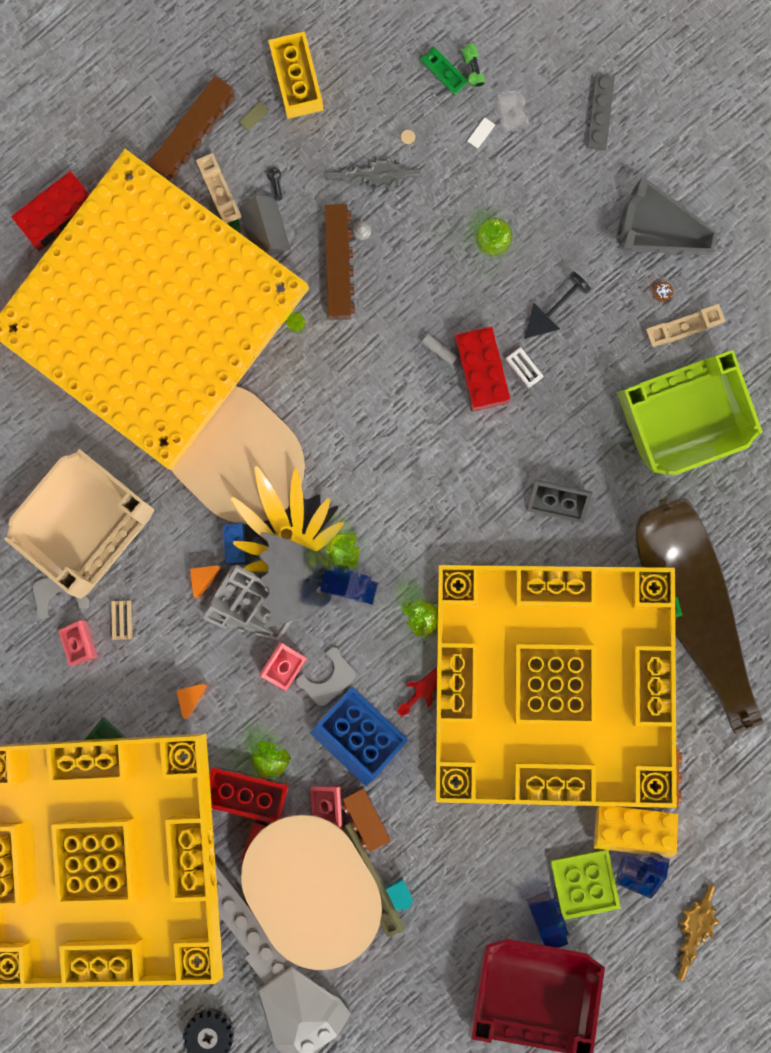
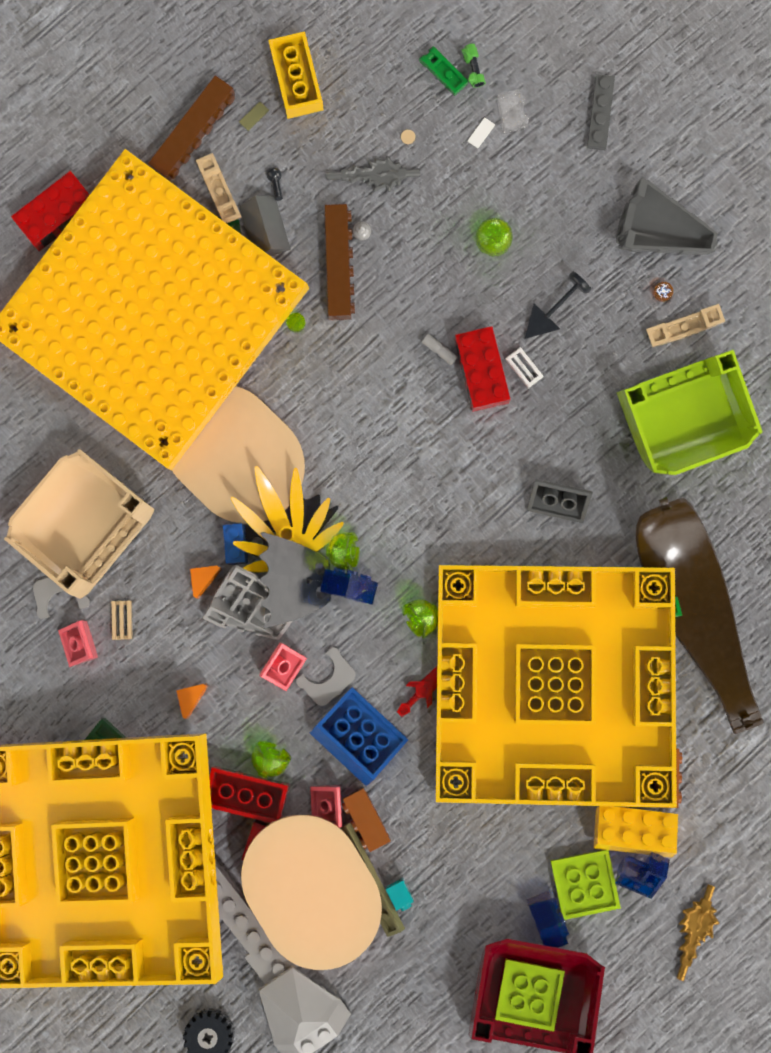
(529, 994): none -> lime plate

